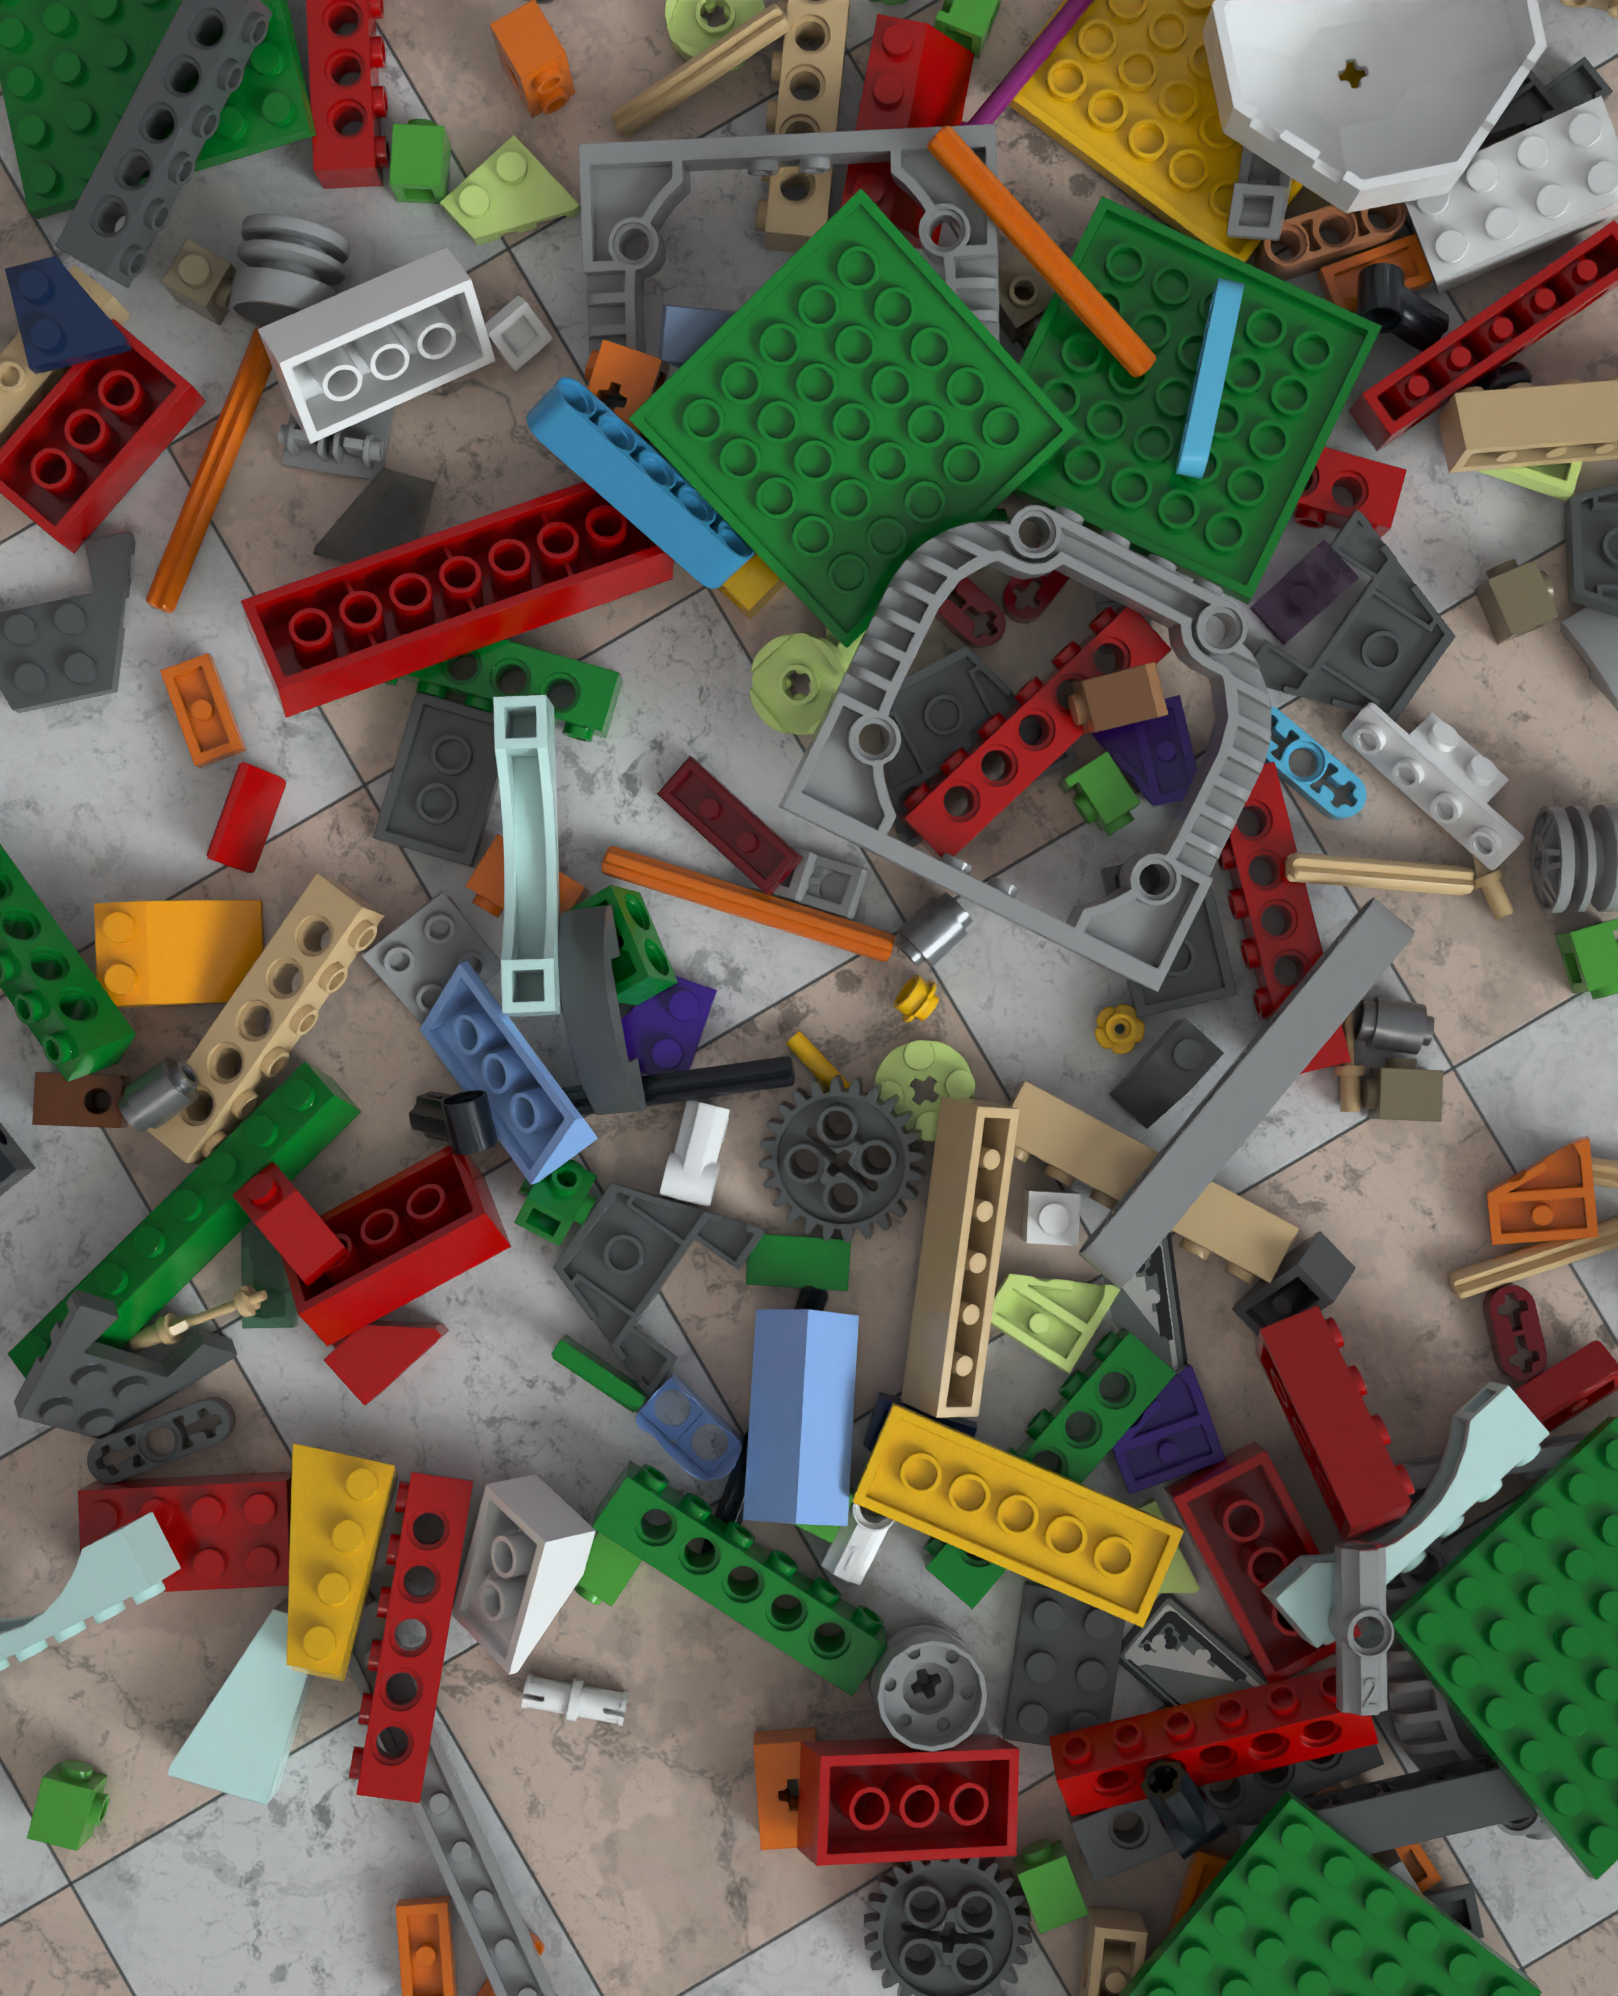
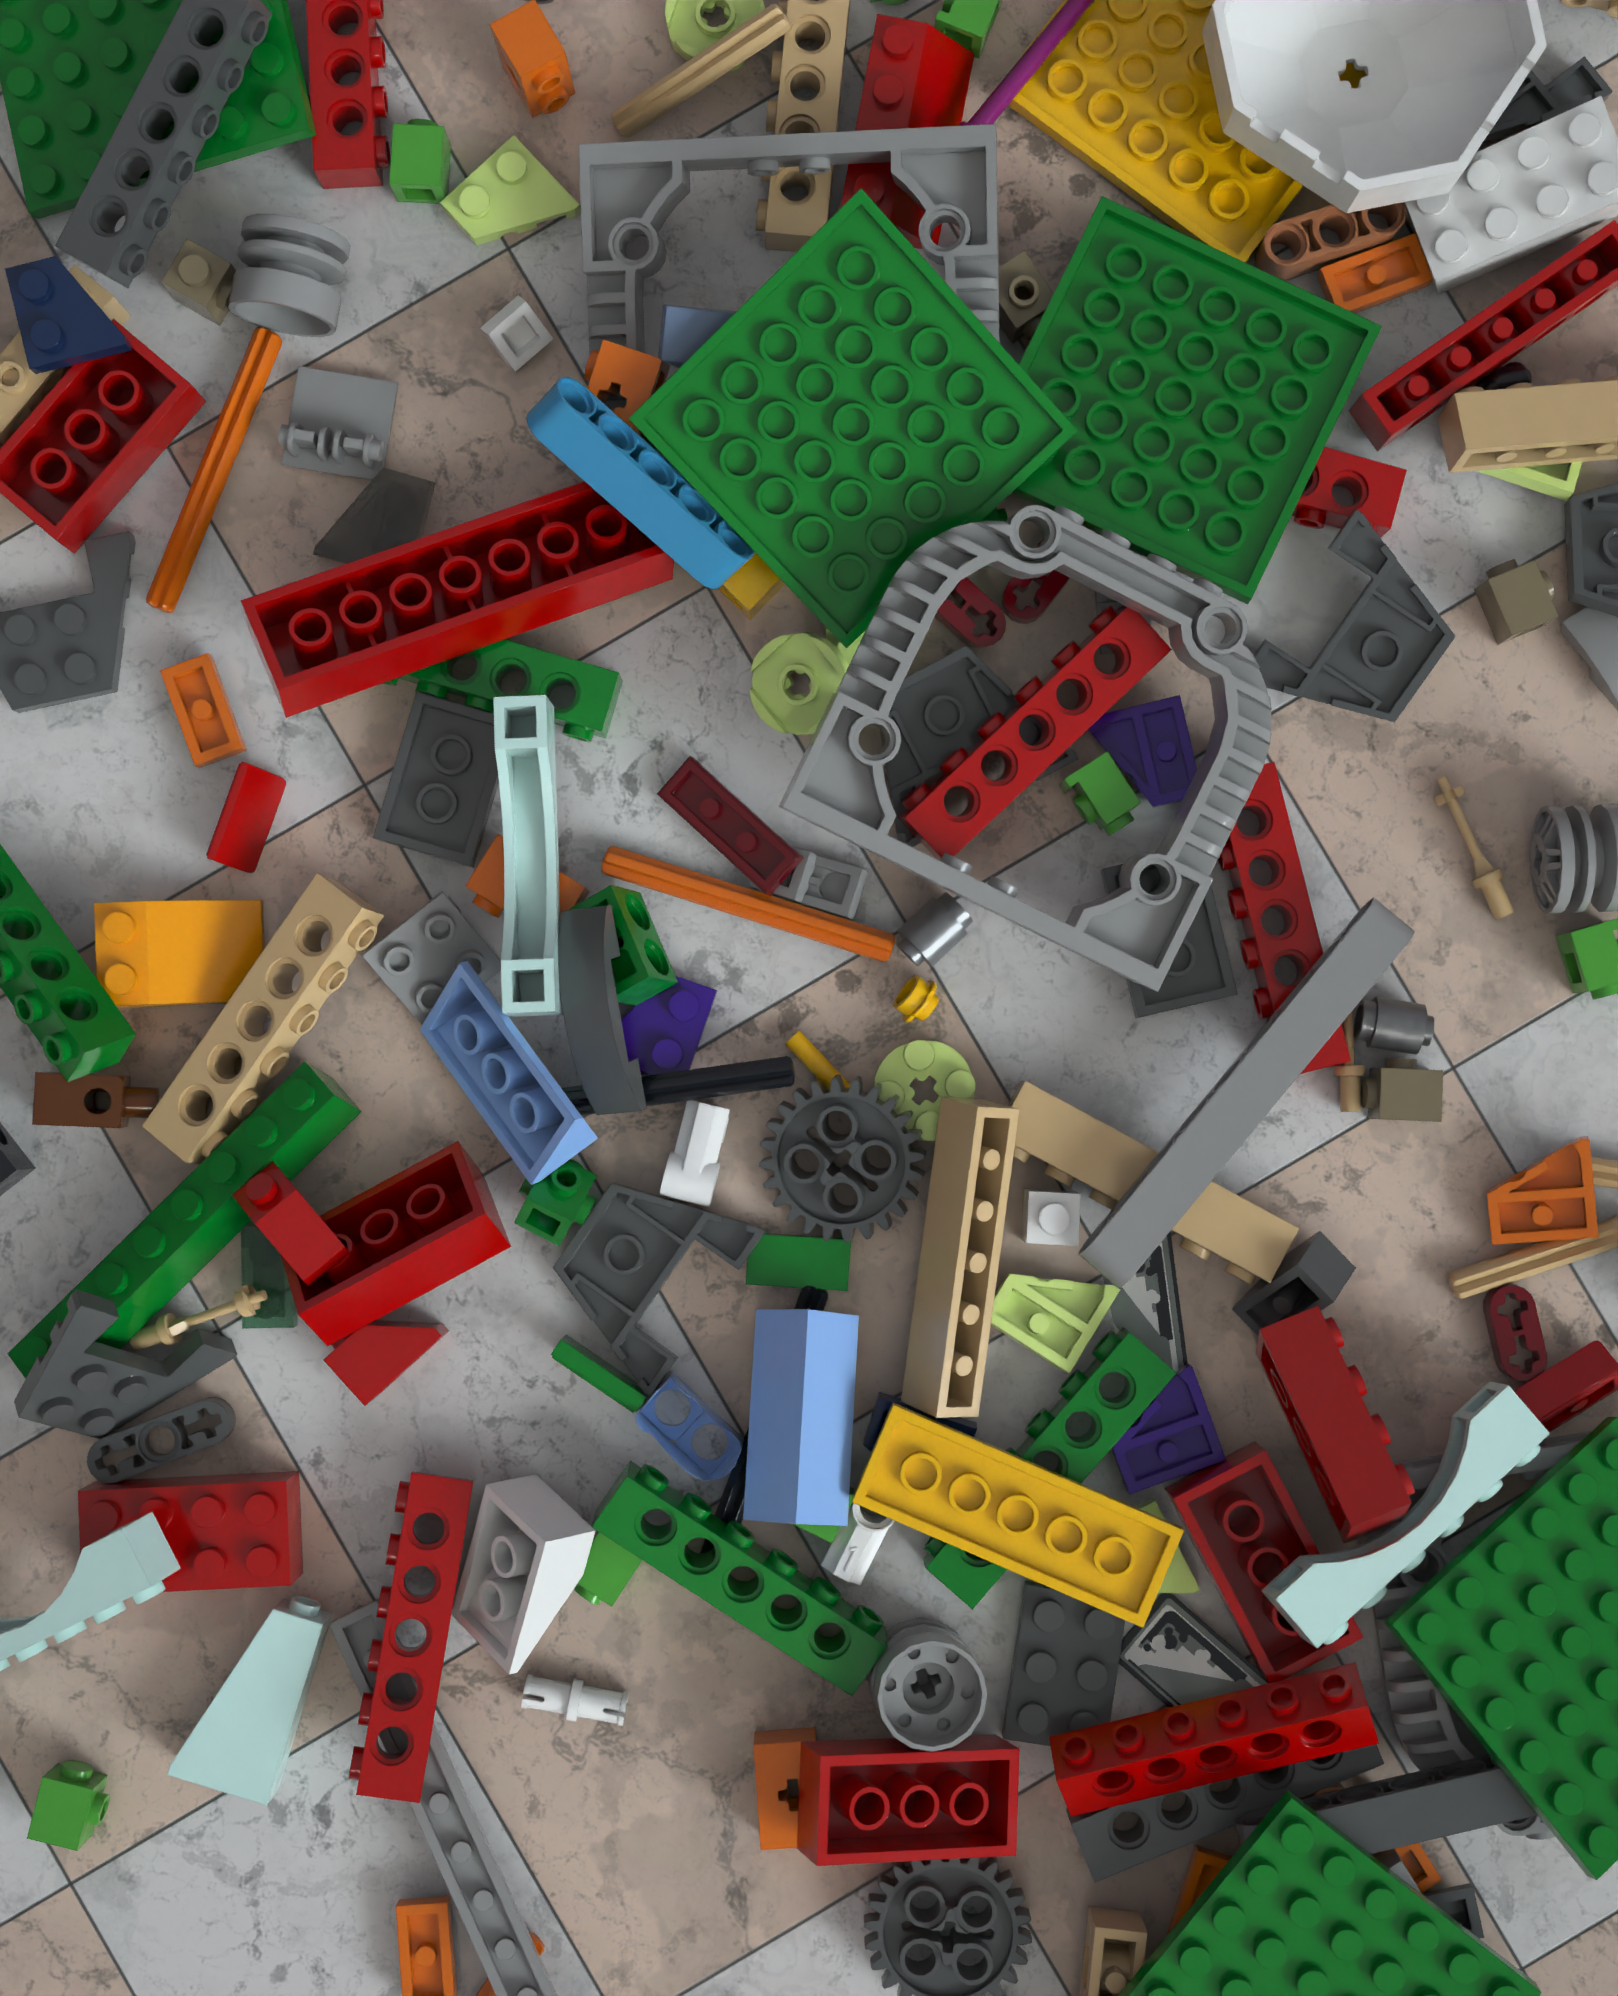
(159, 1094): flat silver brick -> none
(334, 1544): yellow wedge -> none
(378, 344): white brick -> none
(457, 1119): black piece -> none
(1041, 251): orange axle -> none
(1049, 1885): bright green brick -> none
(1105, 1032): yellow plate -> none
(1117, 698): medium nougat slope -> none
(1166, 1072): dark grey slope -> none
(1181, 1808): black piece -> none
(1209, 378): medium azure beam -> none
(1258, 200): light grey slope -> none
(1304, 592): clear purple slope -> none
(1341, 774): medium azure beam -> none
(1363, 1659): light grey piece -> none
(1379, 874): tan axle -> none
(1398, 309): black piece -> none
(1441, 777): white bracket -> none

